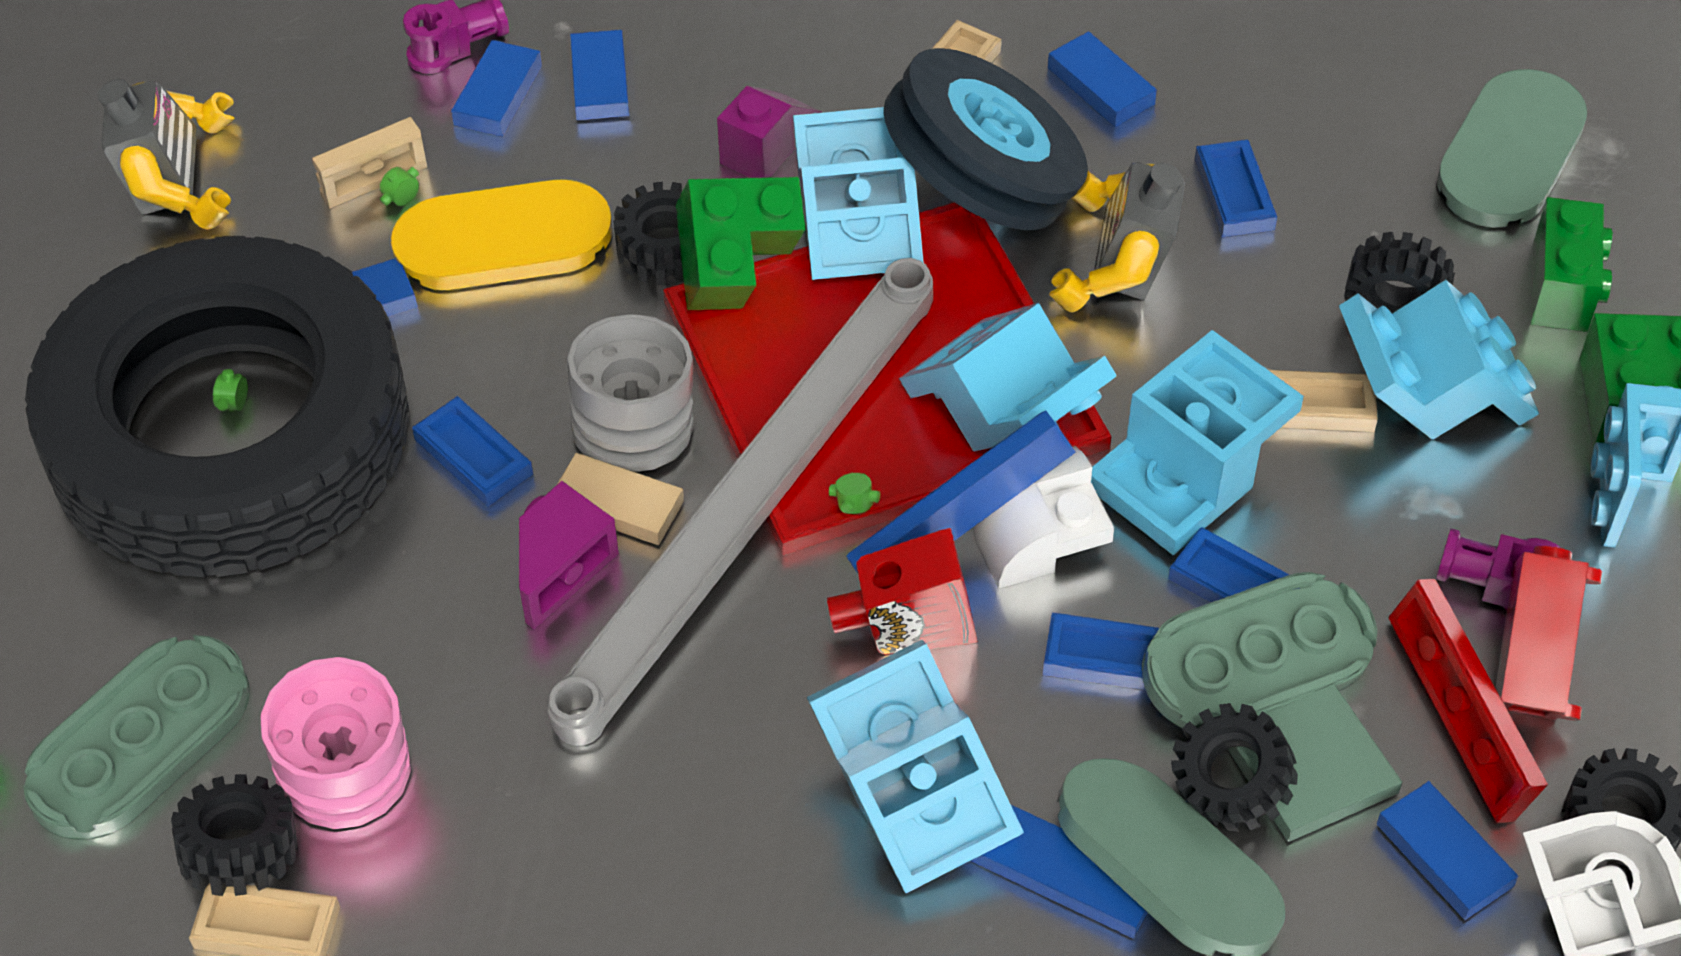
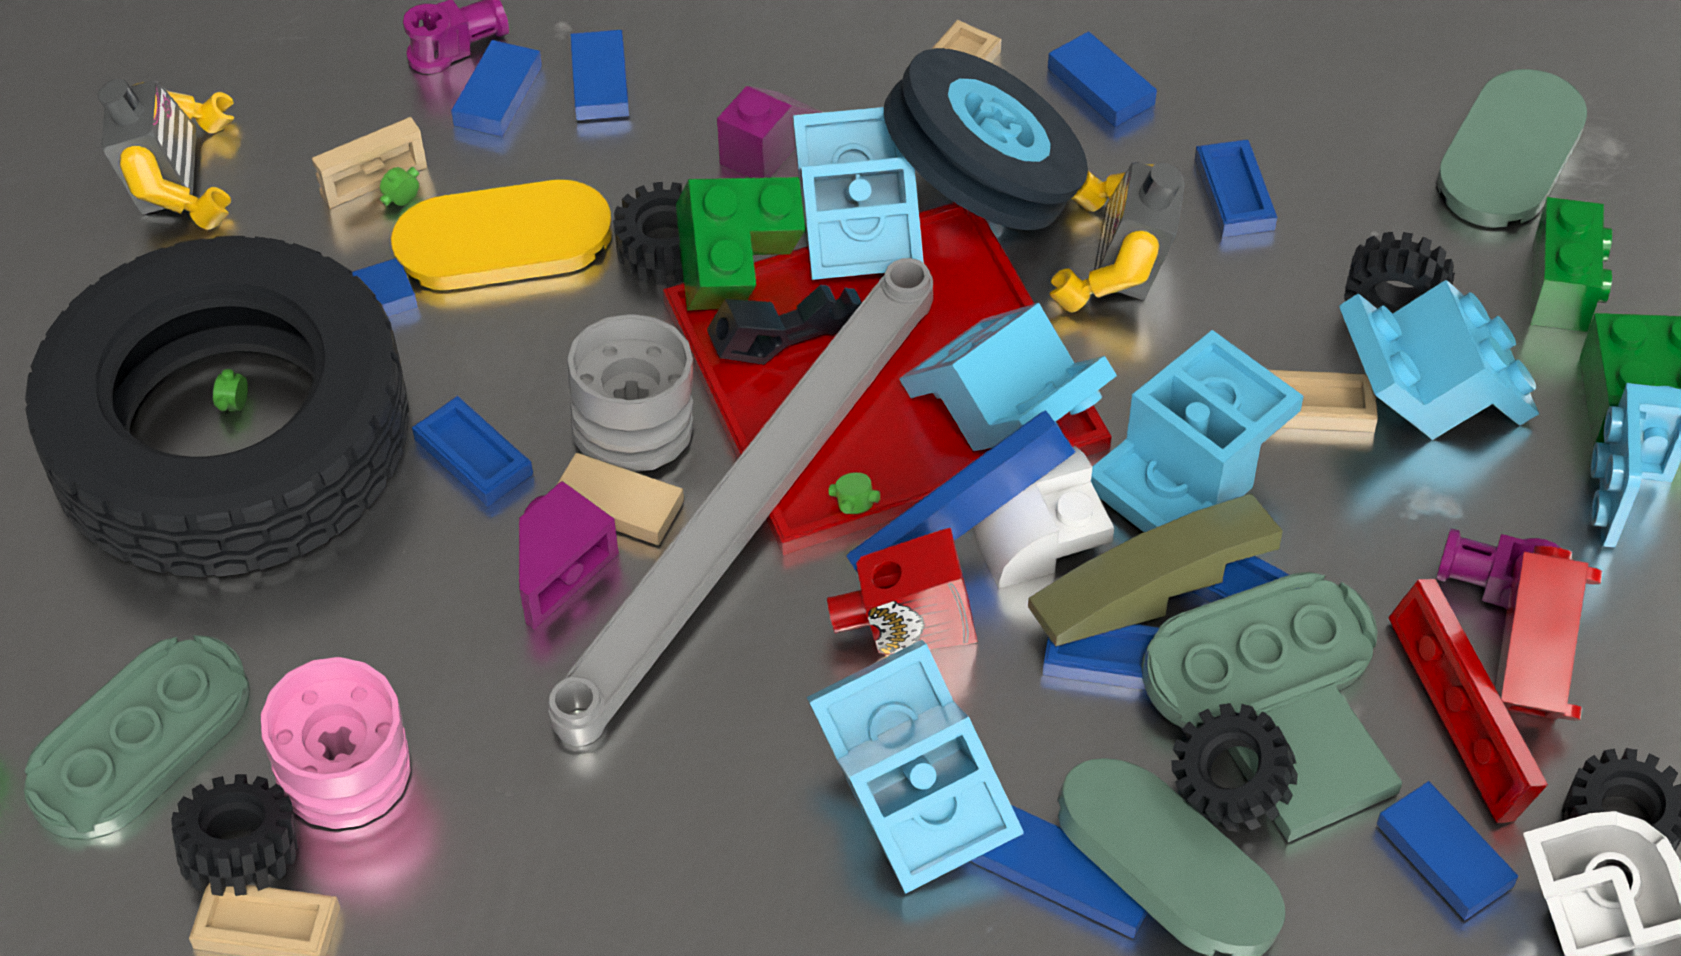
(757, 333): none -> black piece
(1140, 574): none -> olive slope

